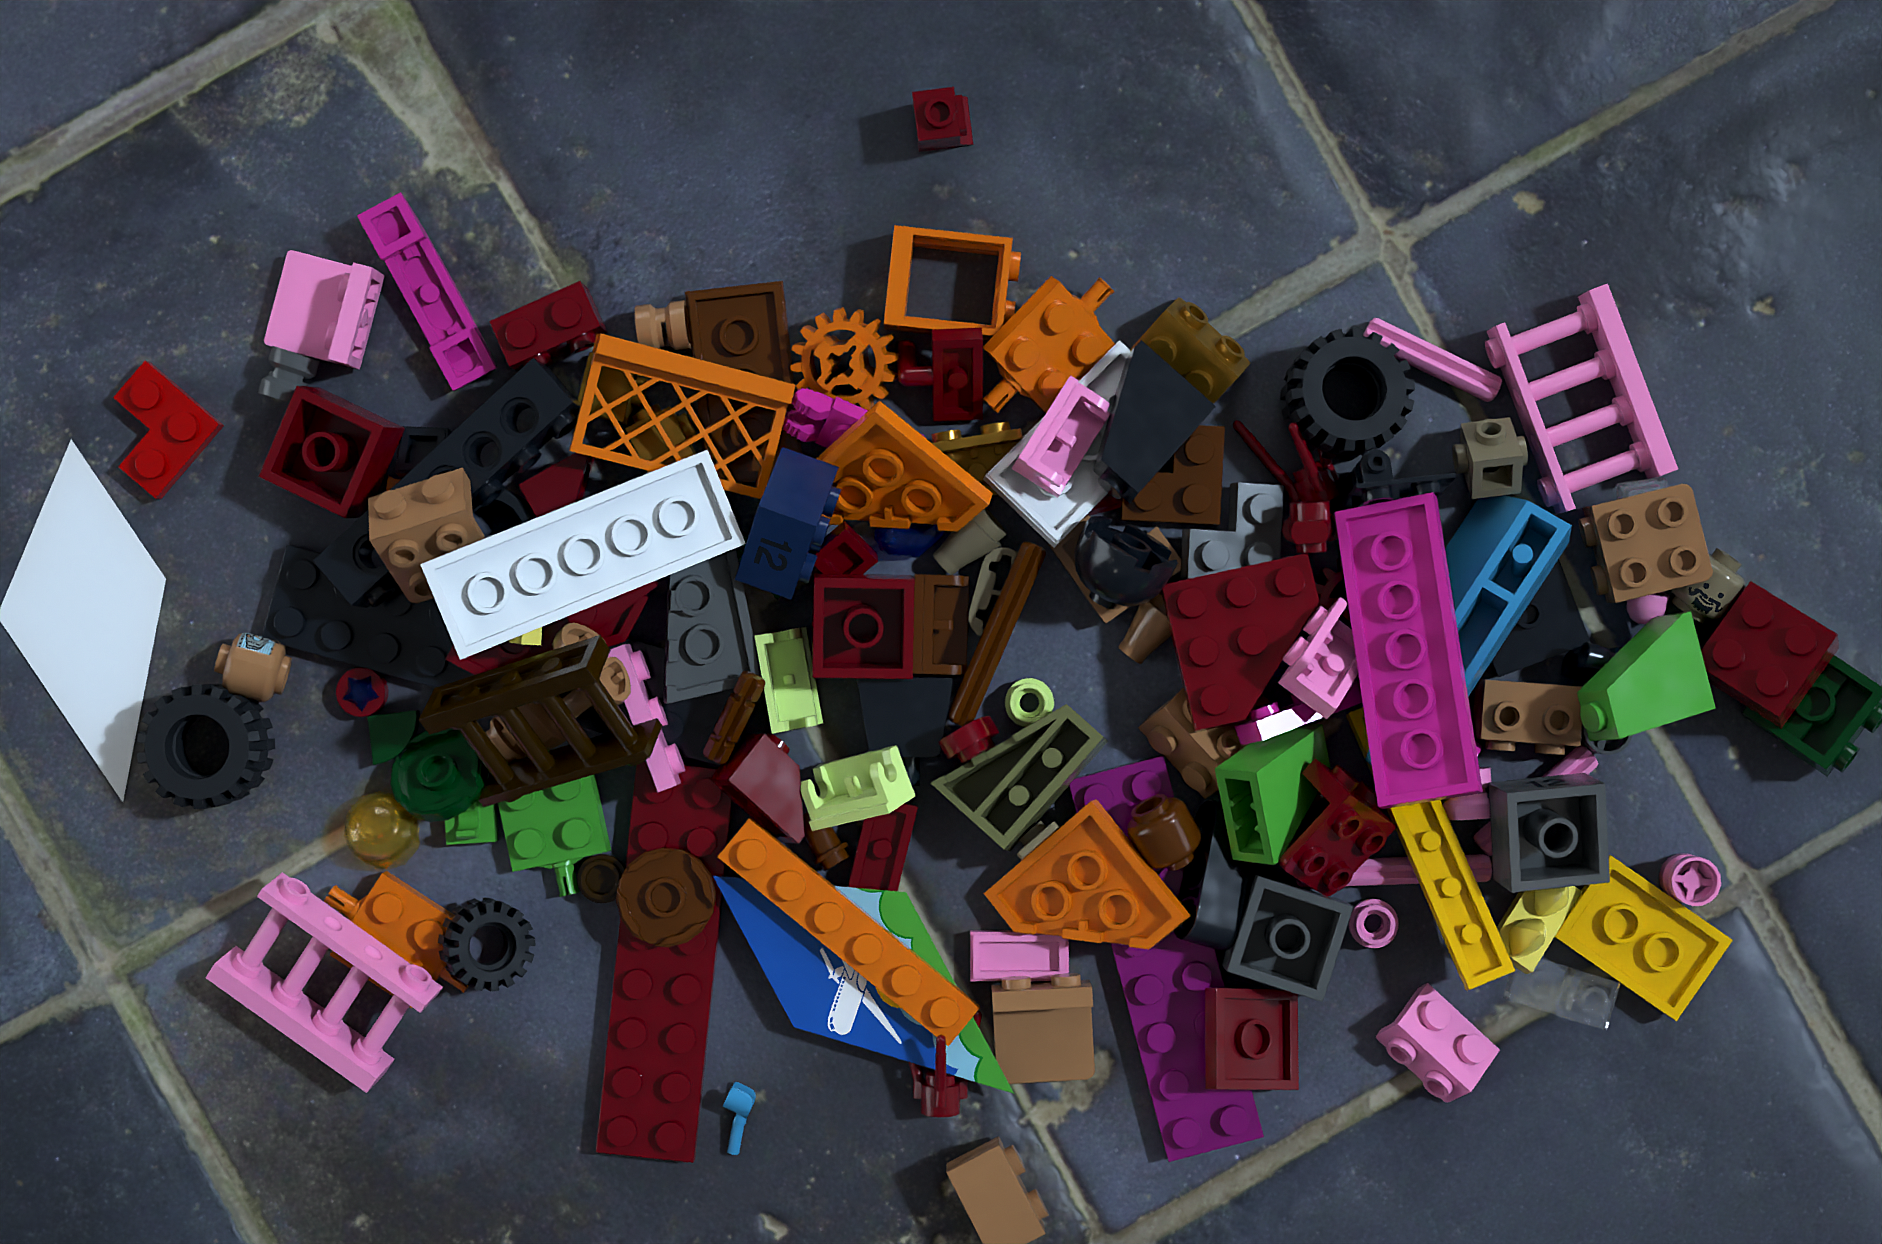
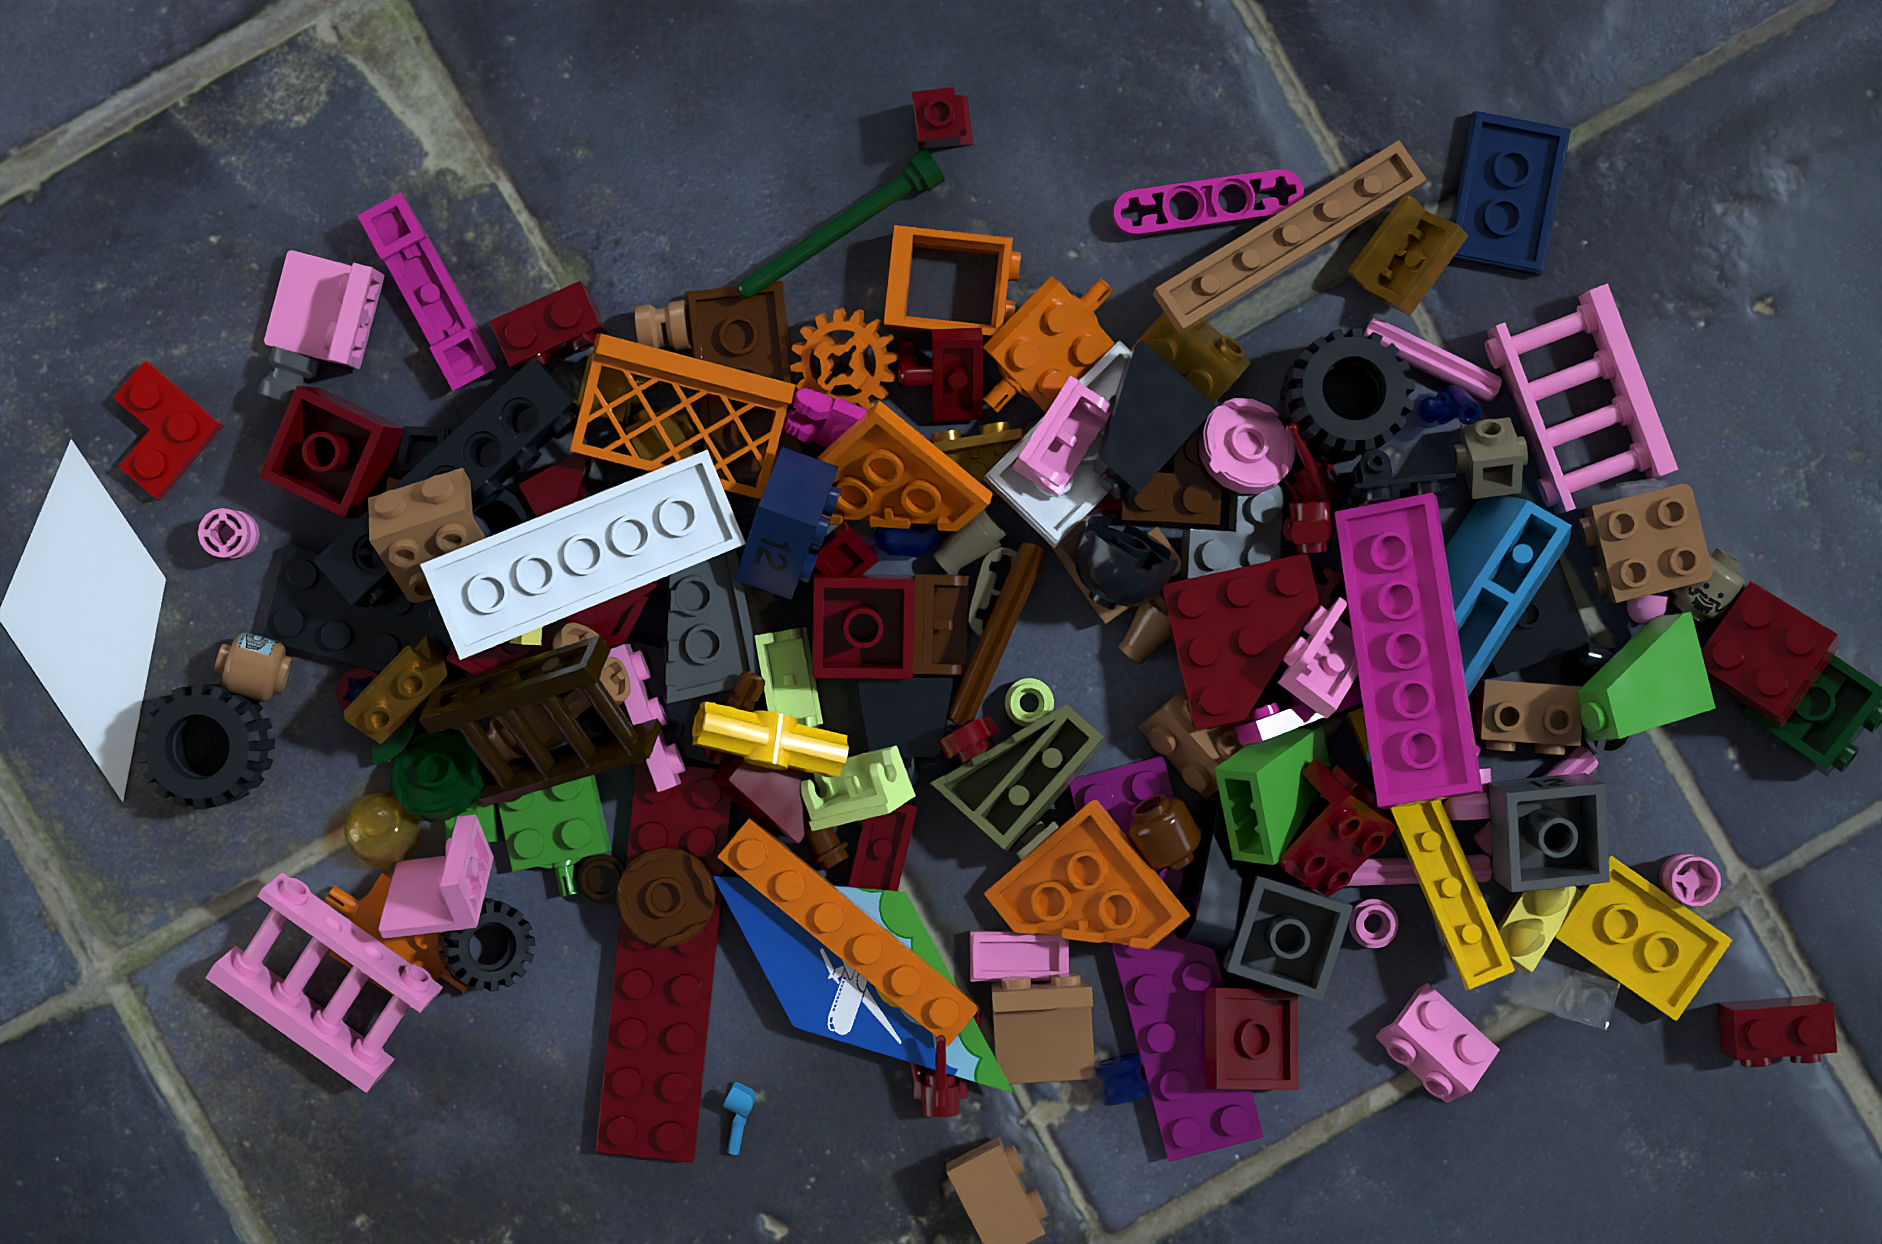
(239, 534): none -> bright pink wheel
(398, 690): none -> pearl gold bracket
(440, 890): none -> bright pink bracket
(770, 739): none -> yellow piece
(917, 175): none -> dark green piece
(1122, 1079): none -> clear blue wheel
(1208, 208): none -> dark pink beam
(1246, 446): none -> bright pink tile
(1289, 237): none -> medium nougat plate
(1406, 255): none -> pearl gold bracket
(1450, 404): none -> clear blue arm
(1509, 191): none -> dark blue tile
(1777, 1028): none -> dark red brick

